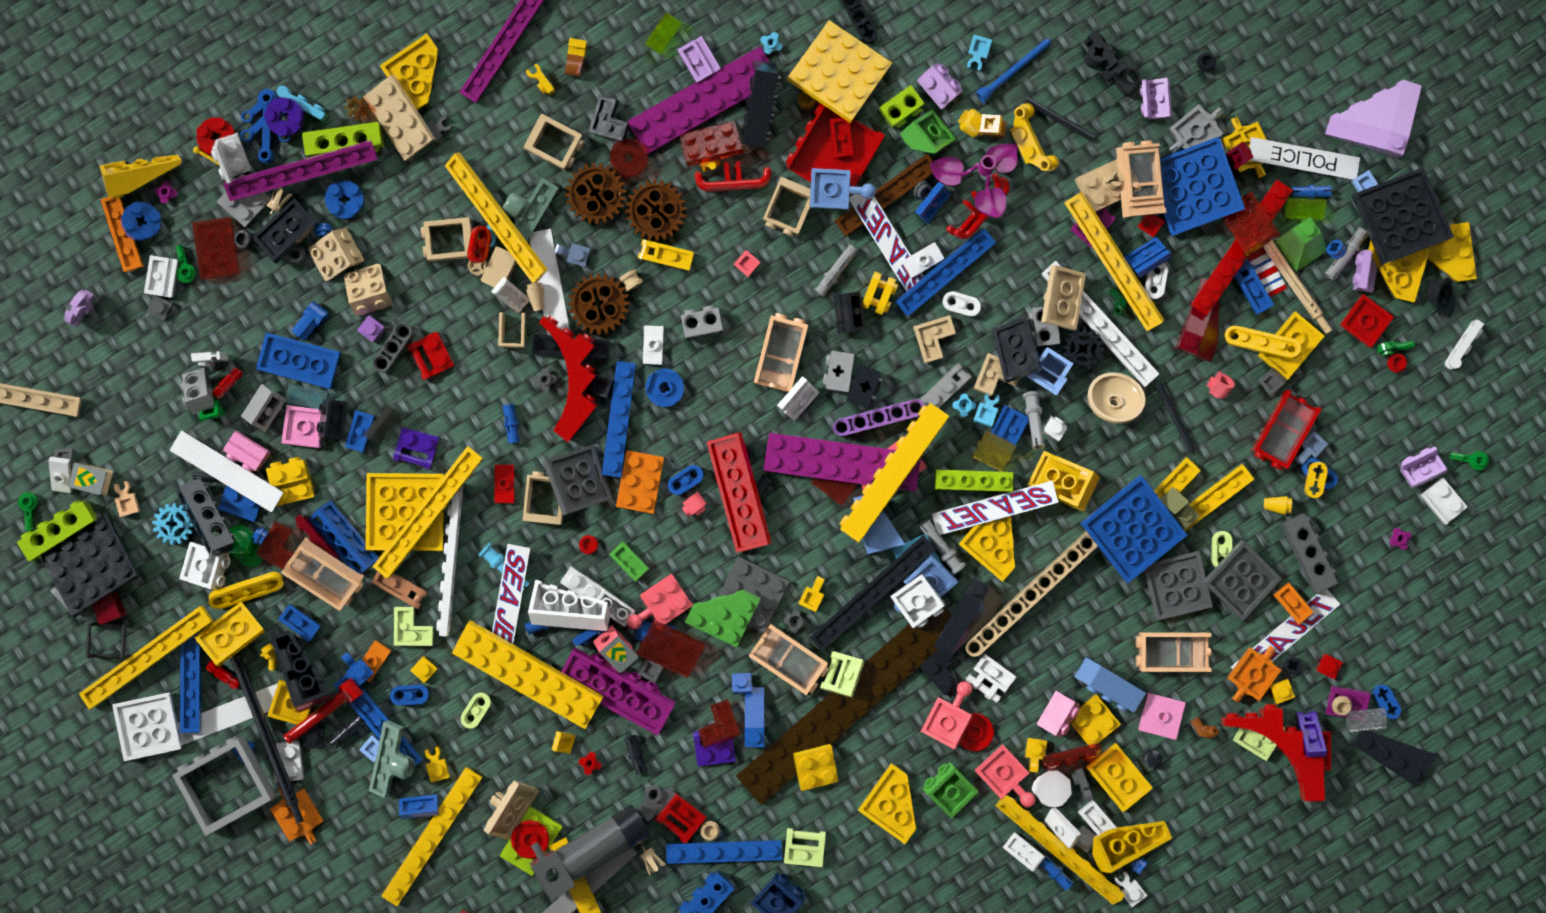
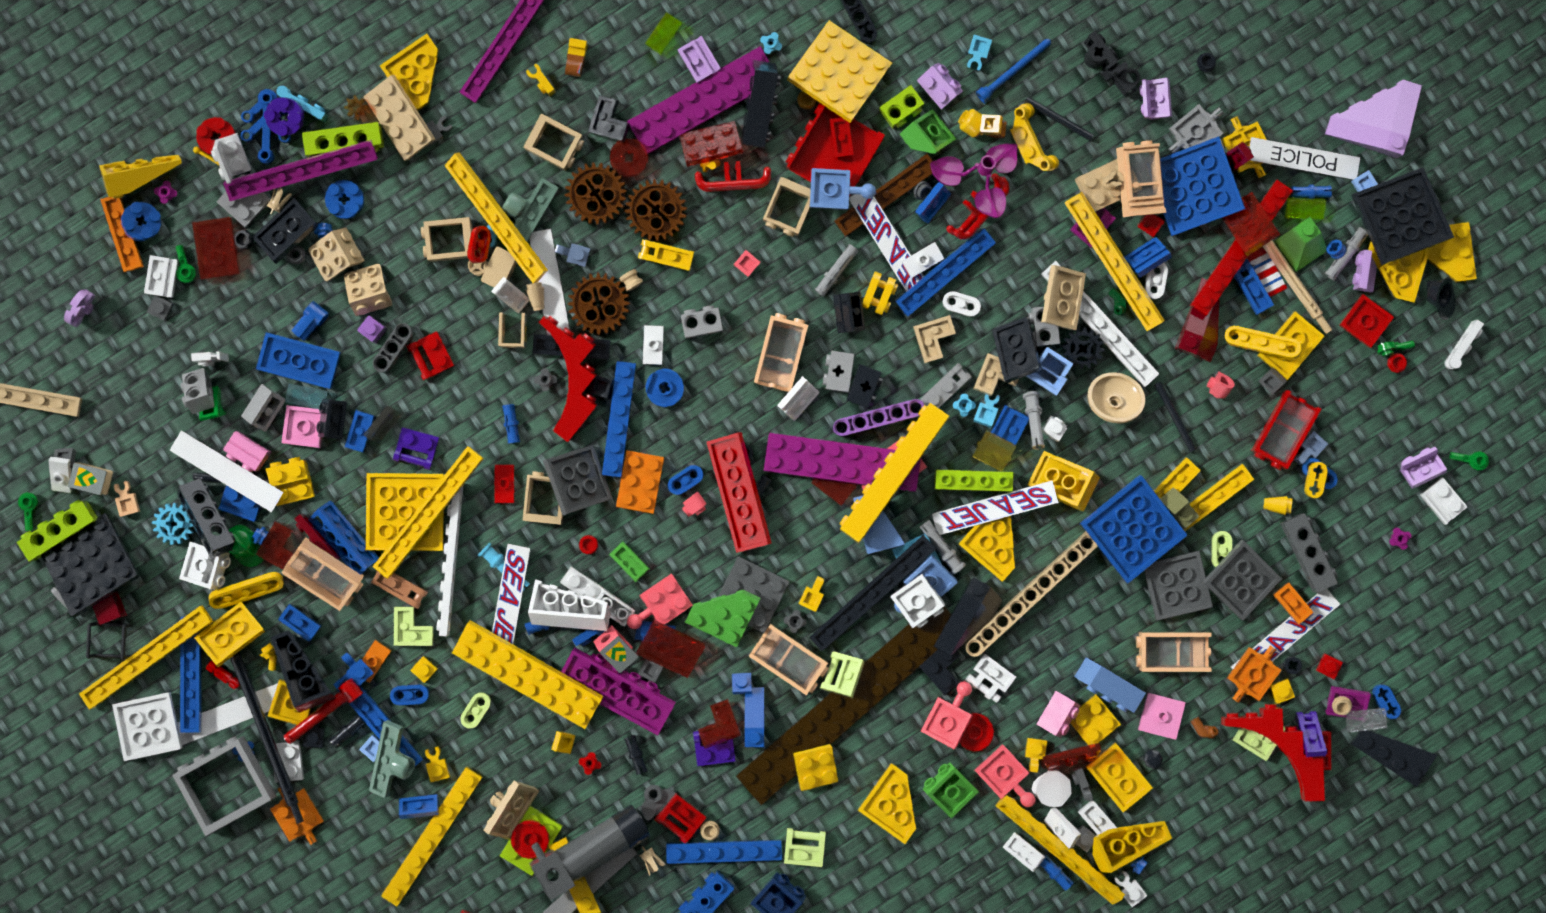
(227, 383): red axle -> none

